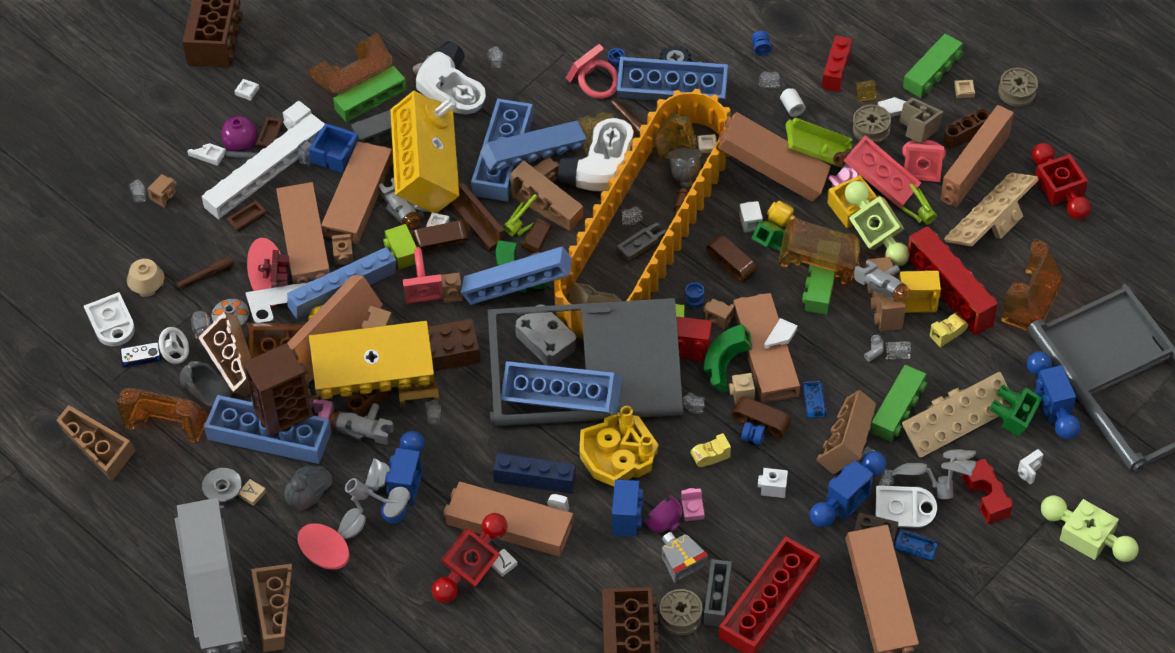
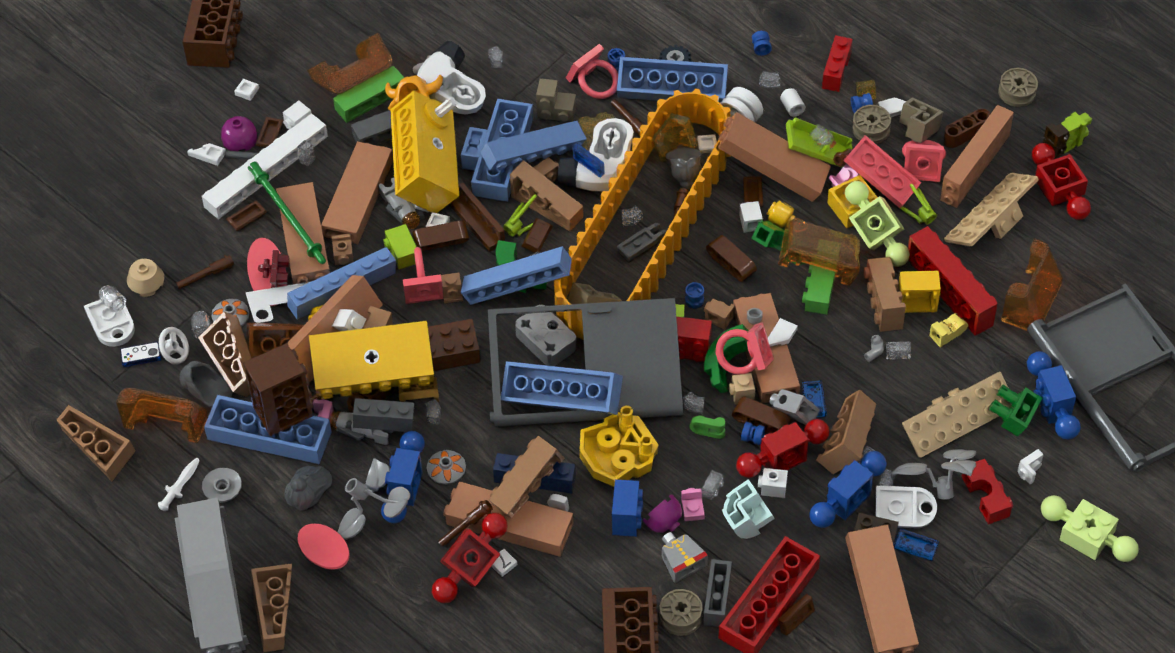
(112, 298): none -> clear brick
(138, 190): clear piece -> none
(162, 190): medium nougat brick -> none
(174, 490): none -> white sword
(251, 492): tan tile -> none
(262, 177): none -> green bar
(333, 147): blue piece -> none
(348, 320): none -> white brick
(383, 415): none -> dark grey brick
(410, 84): none -> light orange piece
(446, 473): none -> light grey dish
(472, 148): none -> medium blue brick
(480, 511): none -> reddish brown pin
(525, 476): none -> medium nougat wedge
(554, 104): none -> dark tan brick
(588, 160): none -> clear blue tile
(708, 427): none -> bright green plate
(711, 451): light yellow leg -> none
(712, 484): none -> clear piece
(743, 102): none -> white wheel
(746, 511): none -> light aqua brick
(753, 189): none -> reddish brown tile
(754, 316): none -> light grey hinge
(757, 346): none -> coral tile
(783, 448): none -> red brick
(791, 402): none -> light grey torso
(796, 614): none -> reddish brown plate
(822, 136): none -> clear animal
(857, 102): none -> blue wheel
(882, 281): light grey piece -> none
(898, 403): bright green brick -> none
(933, 65): bright green brick -> none
(964, 89): tan tile -> none
(1068, 133): none -> hips

